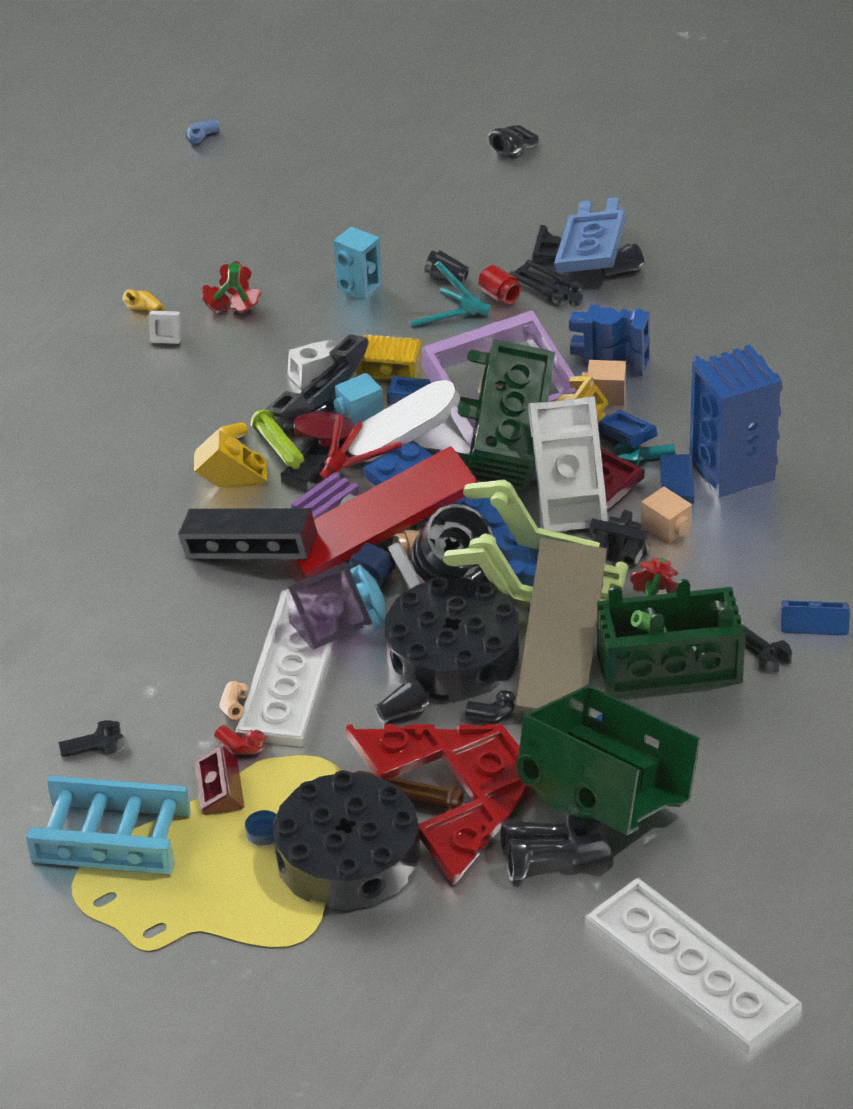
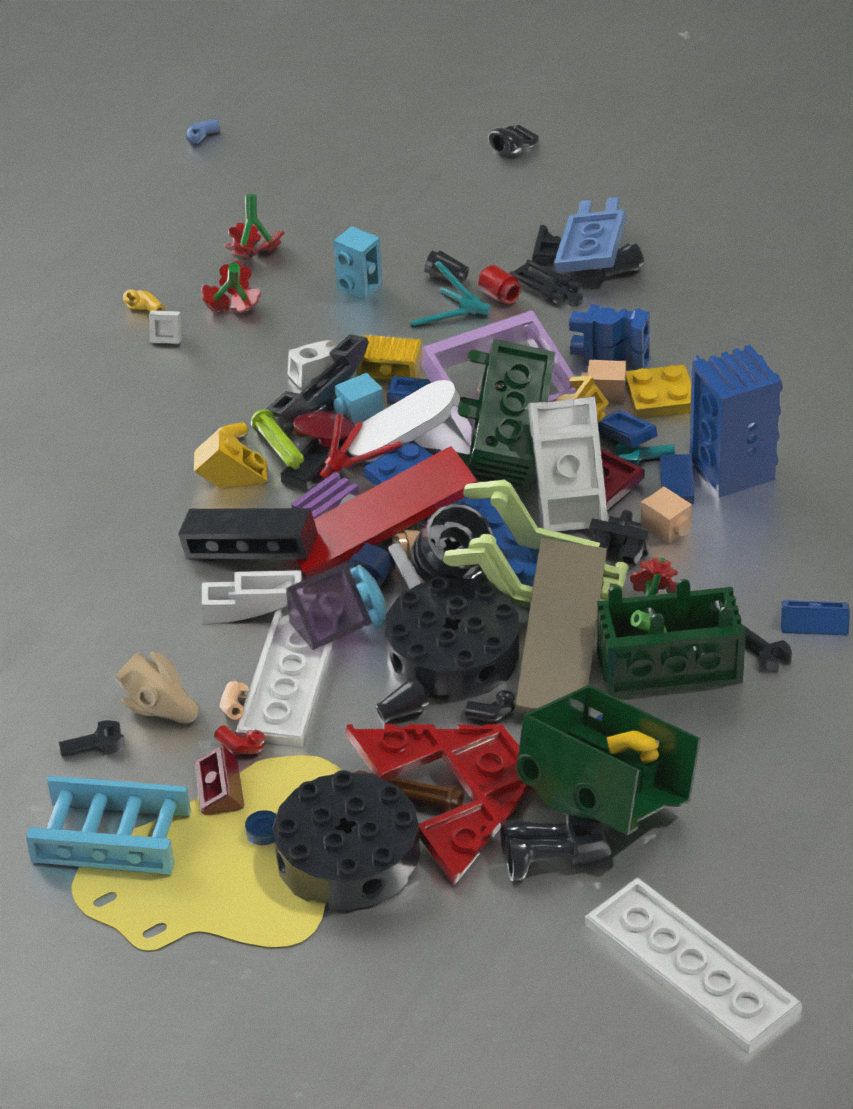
(156, 689): none -> tan animal
(246, 235): none -> red plant
(247, 597): none -> white slope
(636, 741): none -> yellow arm
(659, 391): none -> yellow plate

